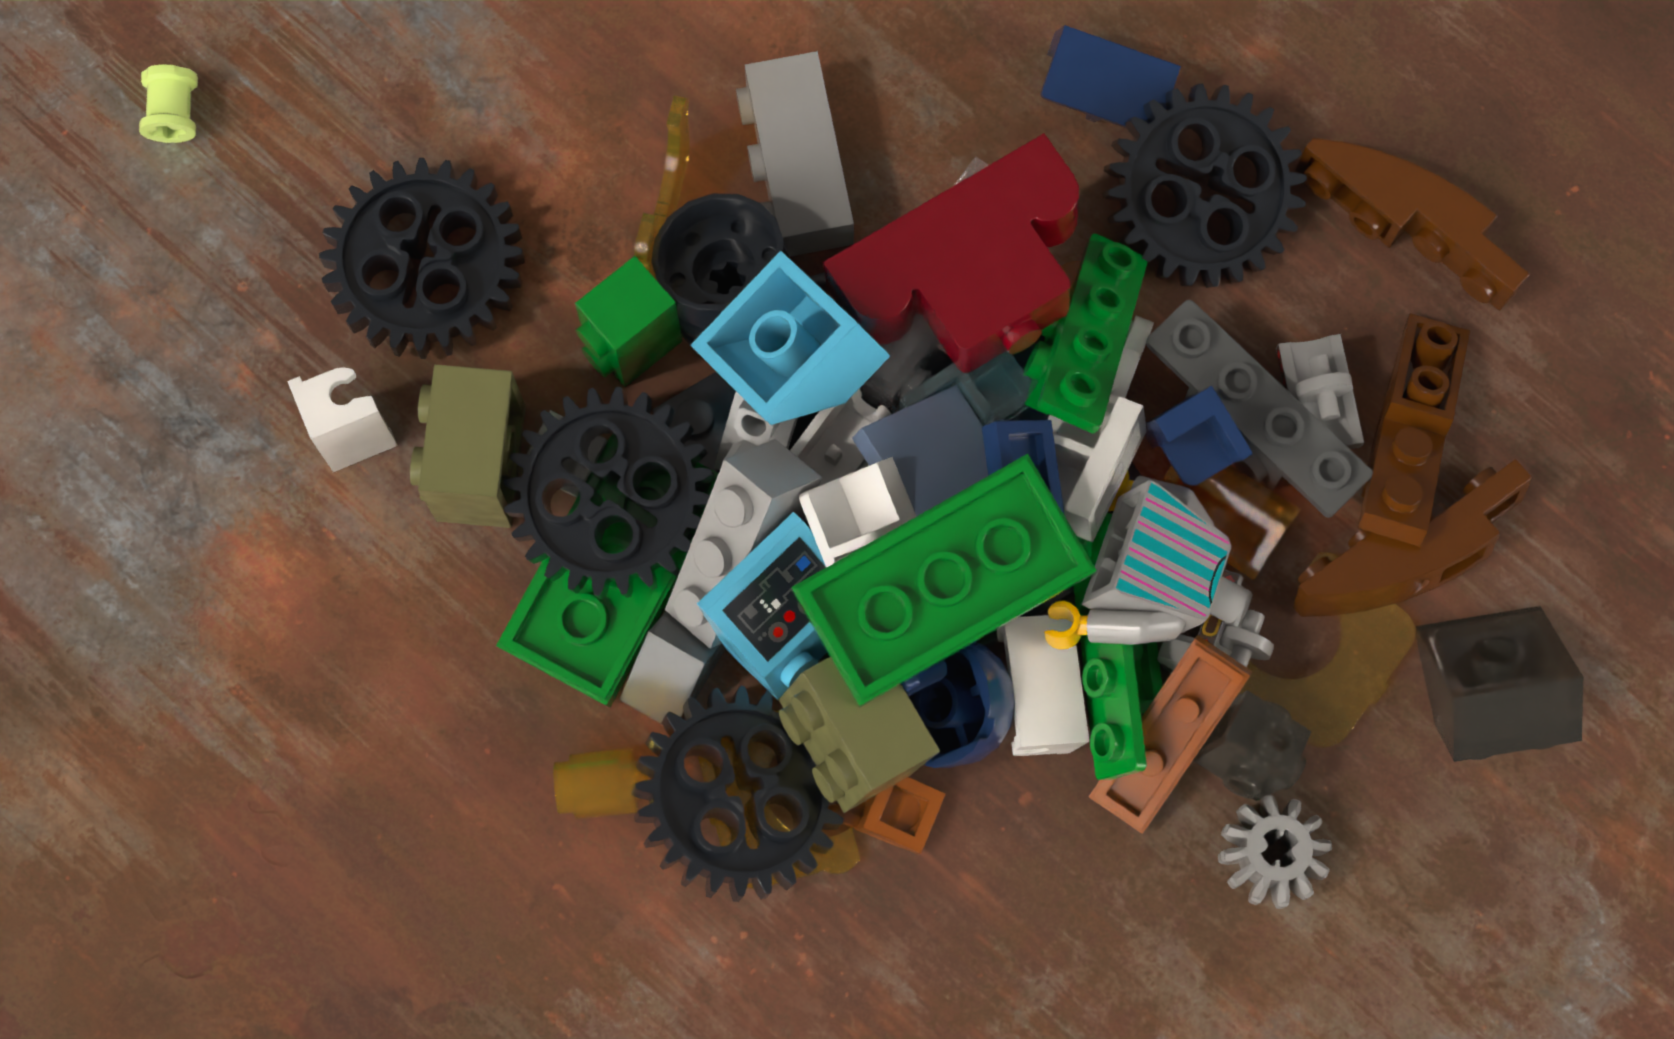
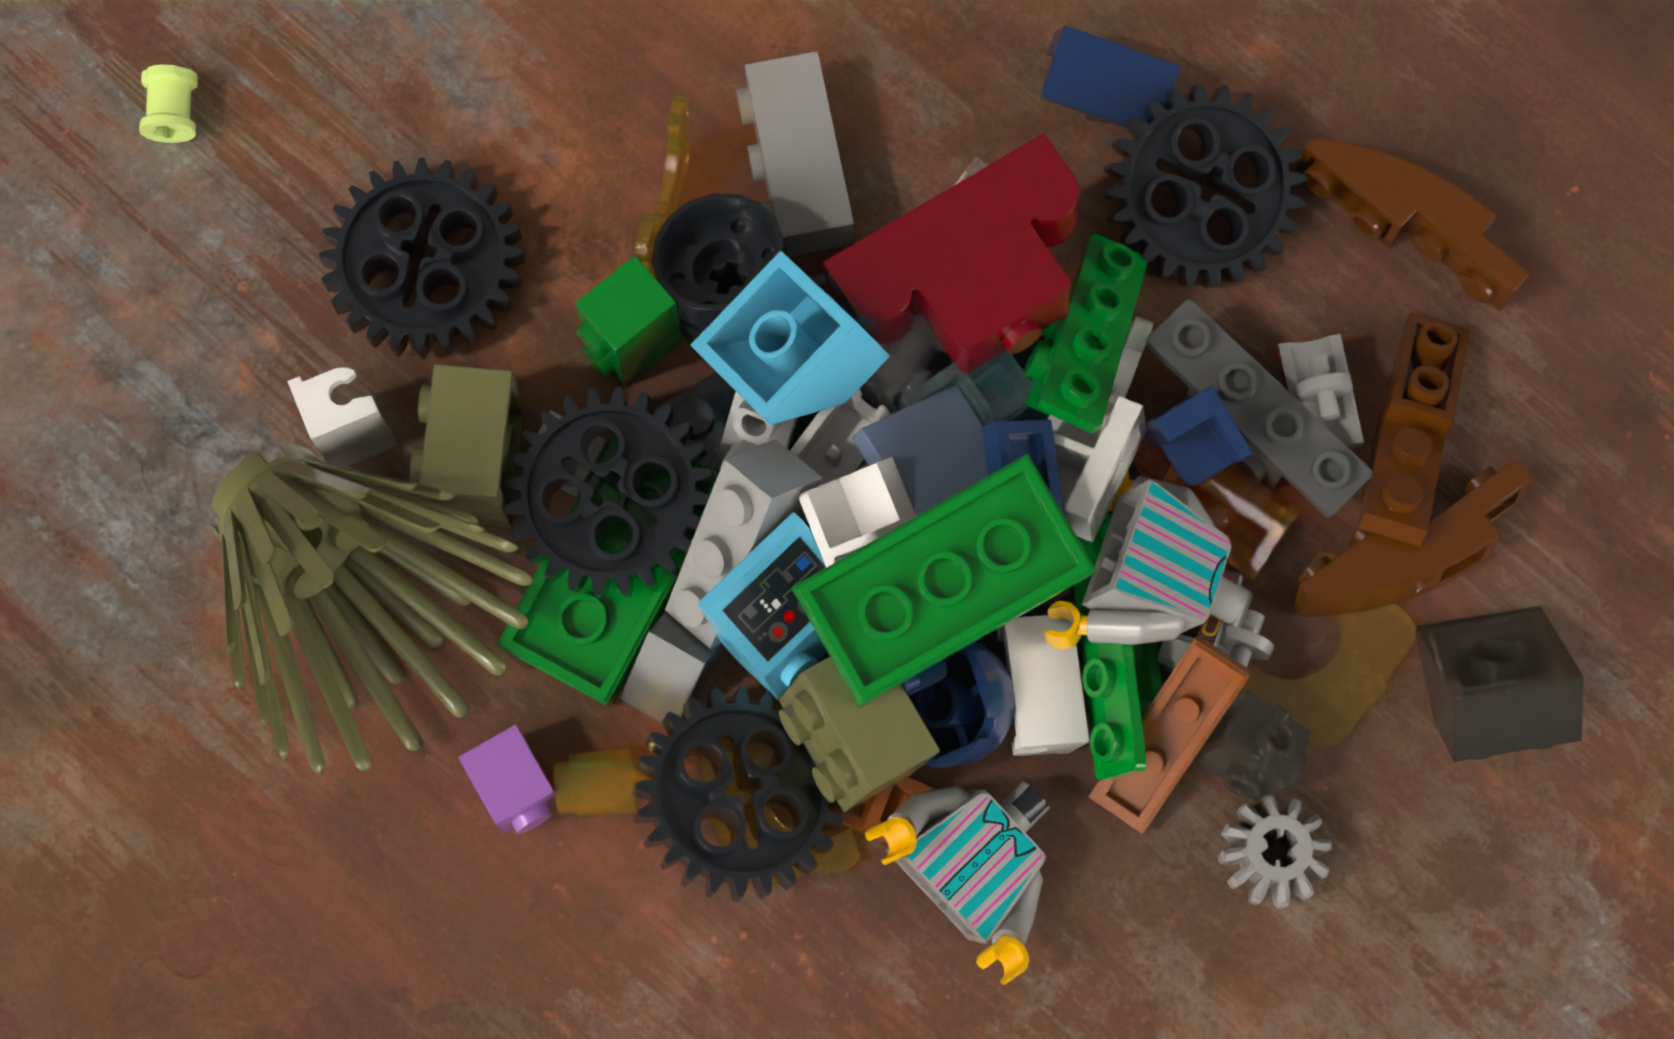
(300, 536): none -> olive plant
(510, 781): none -> medium lavender brick
(974, 863): none -> torso

